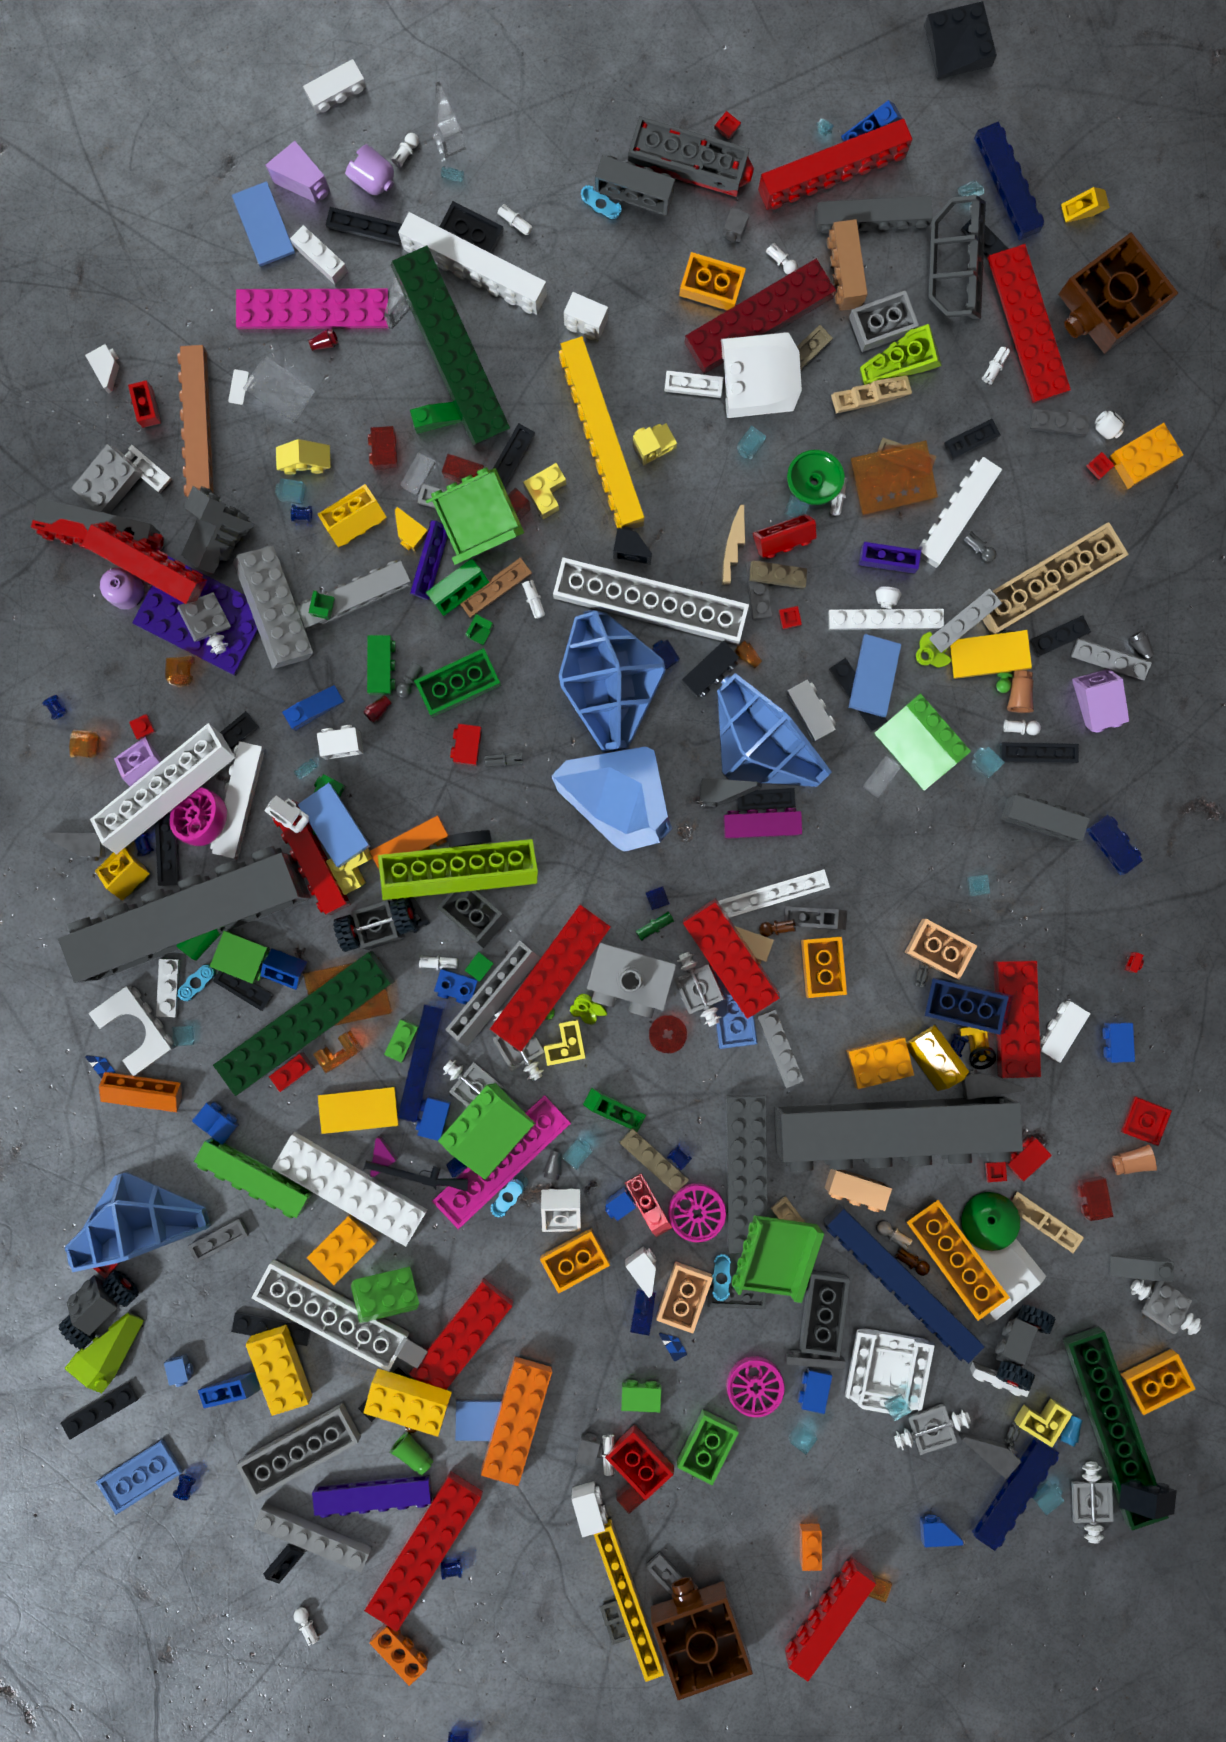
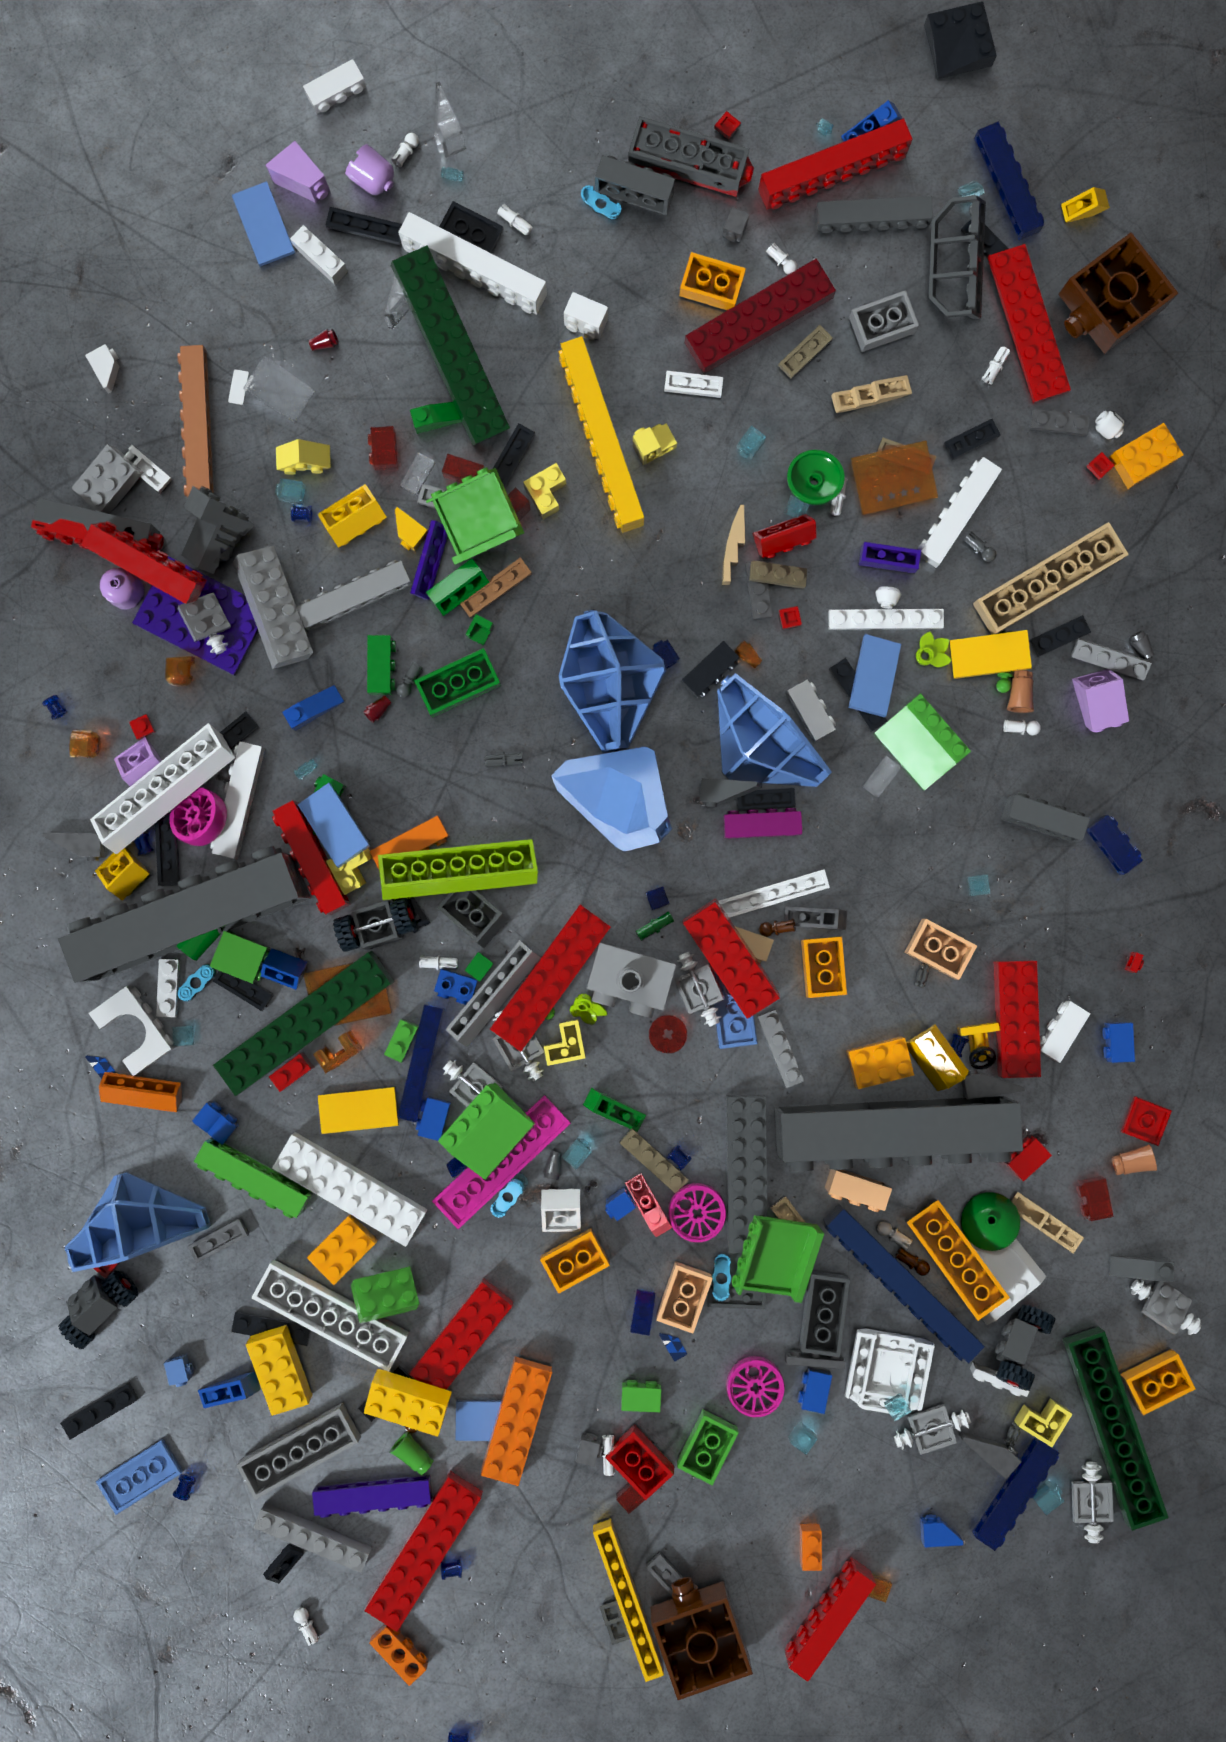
(102, 1359): lime wedge -> none
(144, 404): red brick -> none
(286, 813): white piece -> none
(311, 308): dark pink plate -> none
(321, 605): green panel -> none
(340, 742): white brick -> none
(382, 1154): magenta slope -> none
(410, 1352): light grey slope -> none
(433, 1180): black piece -> none
(467, 744): red brick -> none
(469, 838): black tyre -> none
(533, 599): white axle -> none
(588, 1508): white brick -> none
(631, 547): black slope -> none
(642, 1268): white slope -> none
(650, 601): white brick -> none
(761, 374): white wedge -> none
(847, 265): medium nougat brick -> none
(907, 356): lime wedge -> none
(965, 620): light grey plate -> none
(969, 1005): dark blue brick -> none
(987, 761): clear light blue brick -> none
(996, 1171): red plate -> none
(1039, 752): black plate -> none
(1071, 1431): dark azure cone -> none
(1148, 1500): black brick -> none

